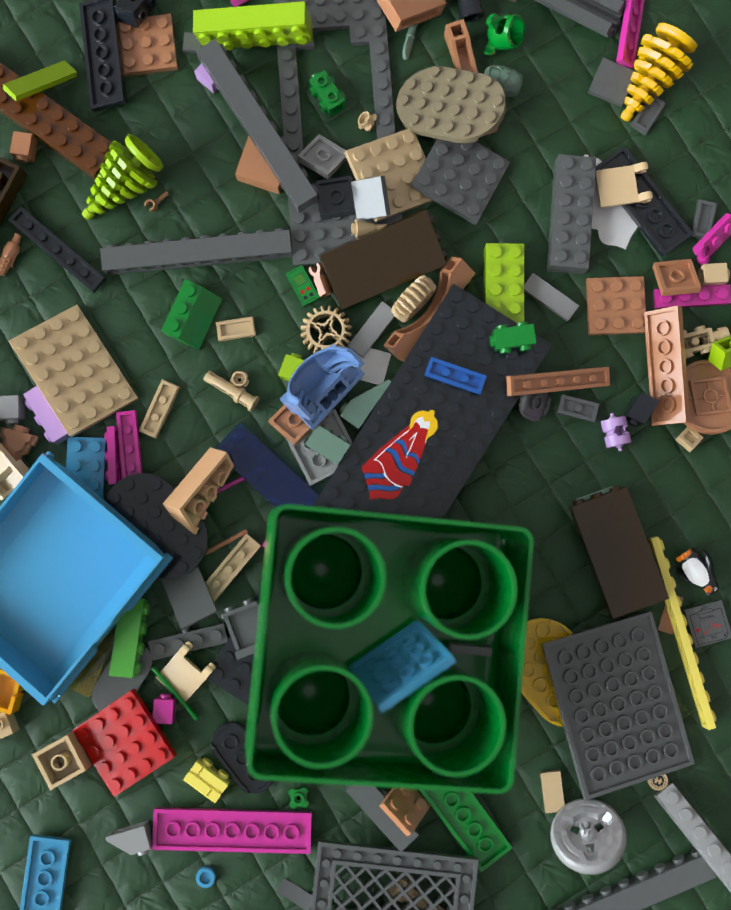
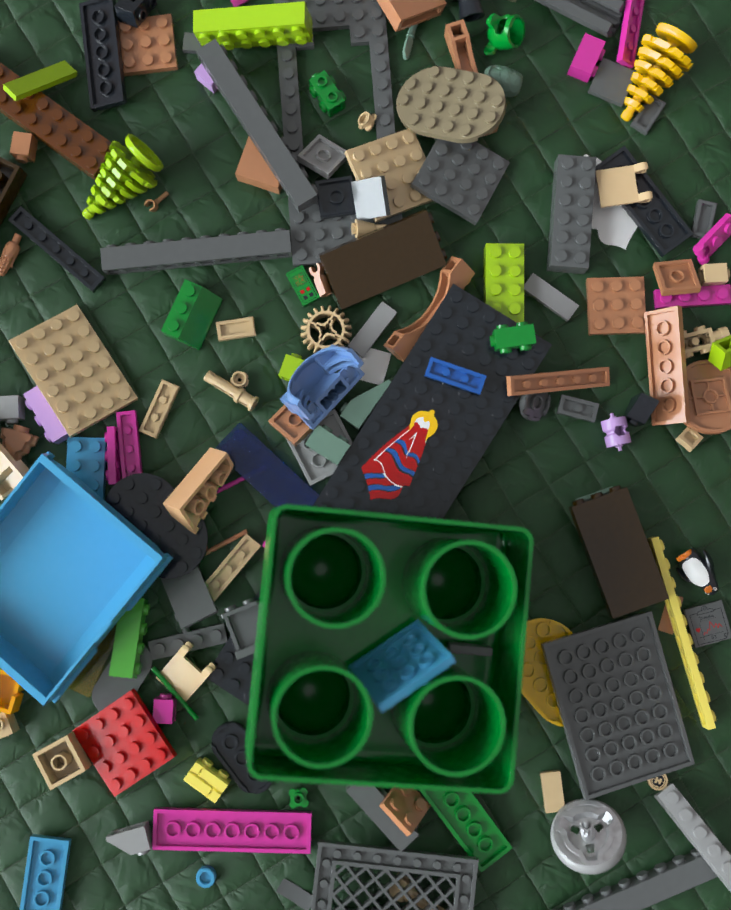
(413, 298): tan gear -> none
(586, 58): none -> dark pink brick

